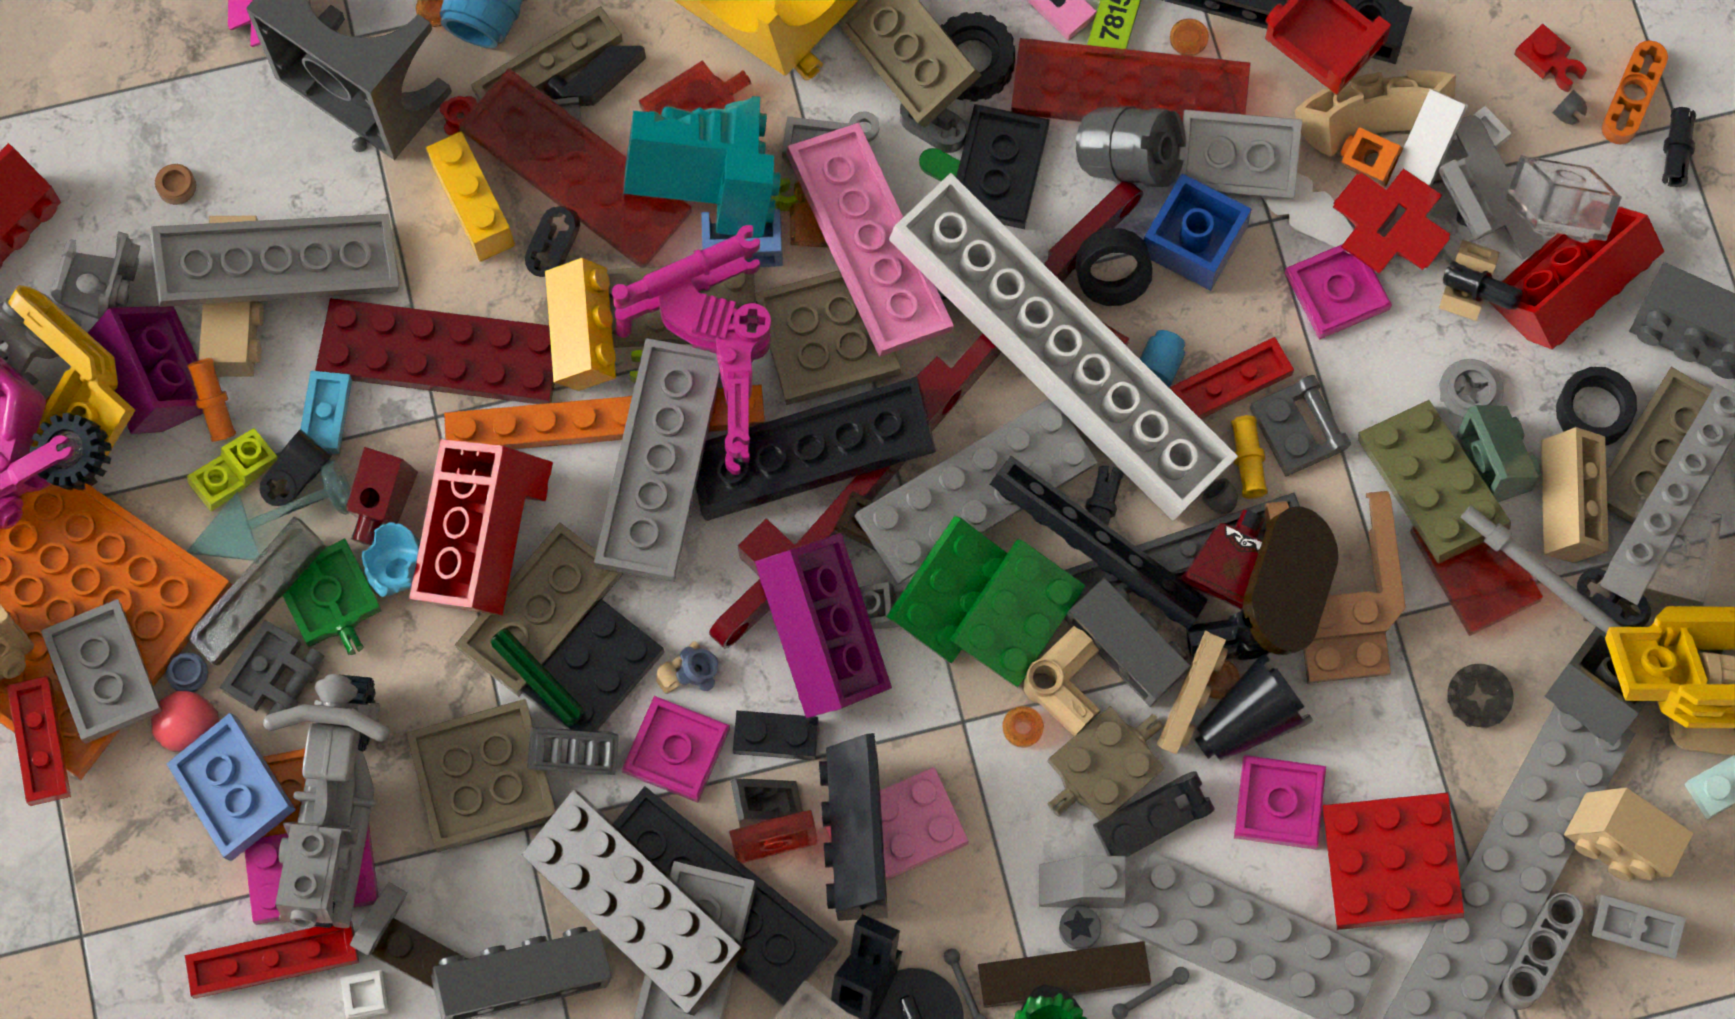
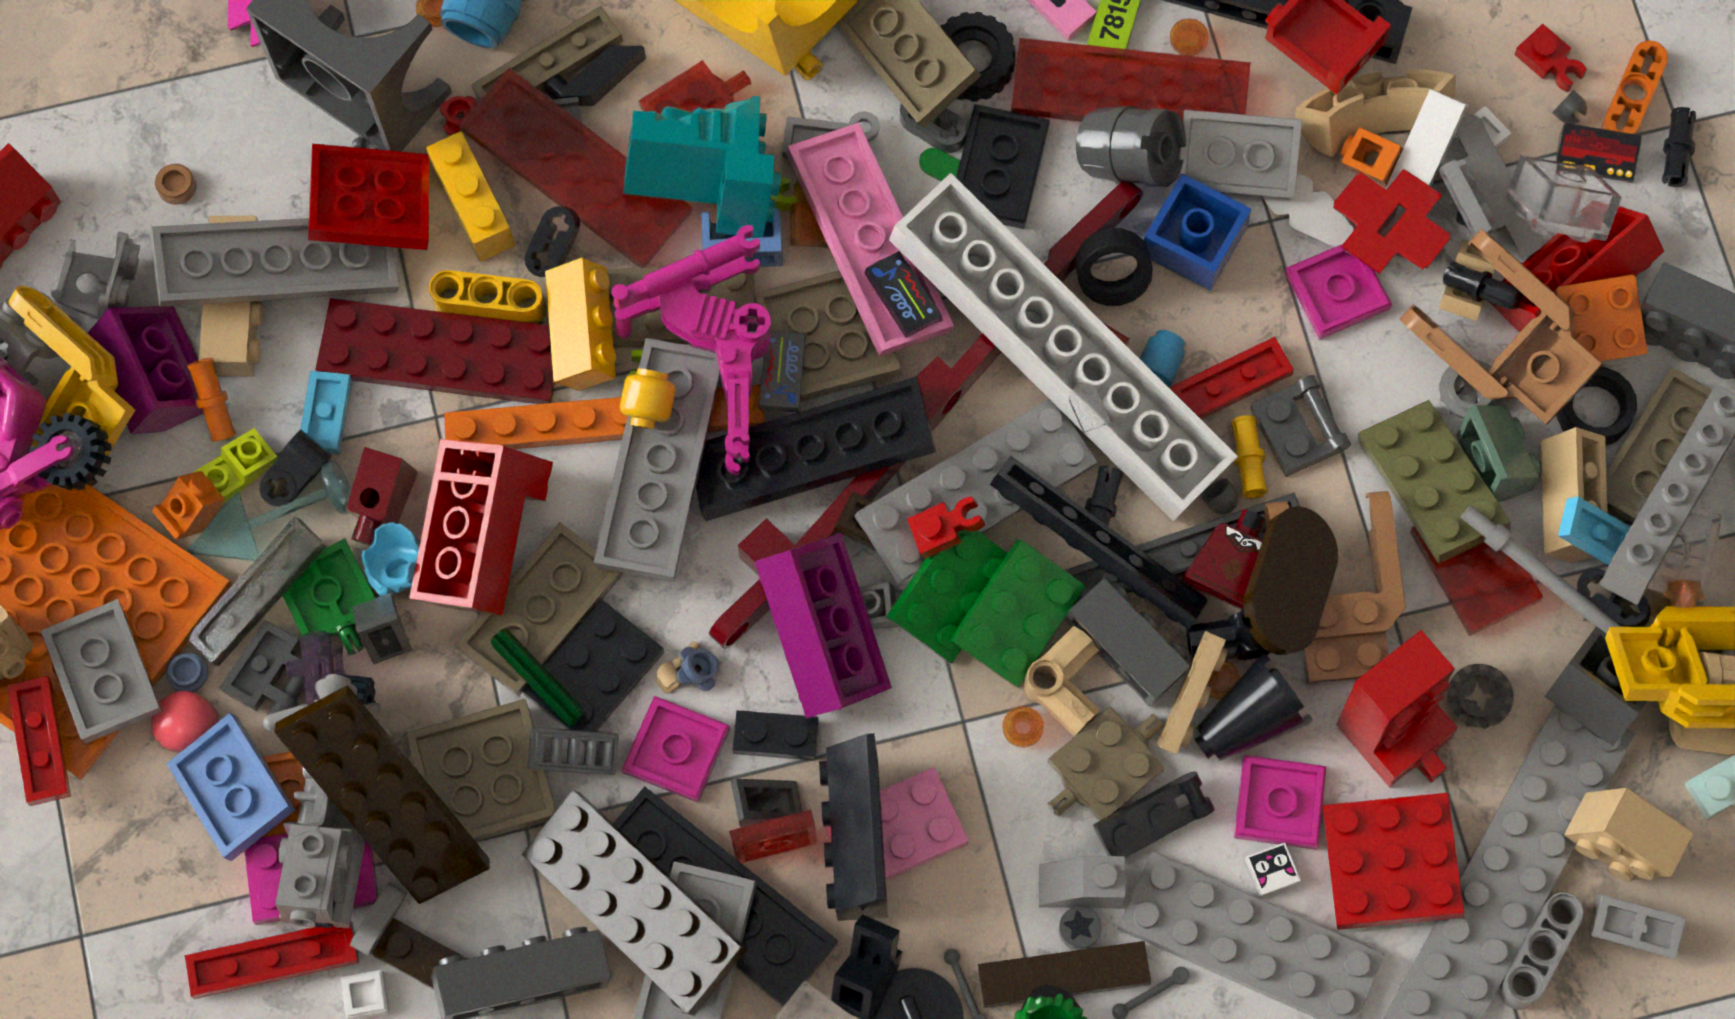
(189, 505): none -> orange brick
(316, 662): none -> clear purple piece
(369, 197): none -> red plate
(381, 628): none -> dark grey slope
(382, 794): none -> dark brown plate
(475, 285): none -> yellow beam
(647, 398): none -> yellow head
(783, 372): none -> dark grey tile
(902, 294): none -> black tile
(939, 527): none -> red plate
(1088, 407): none -> clear piece
(1272, 870): none -> tile
(1396, 711): none -> red hinge
(1540, 365): none -> medium nougat plate
(1591, 529): none -> medium azure plate
(1605, 151): none -> slope
(1607, 317): none -> orange bracket
(1683, 592): none -> clear orange plate

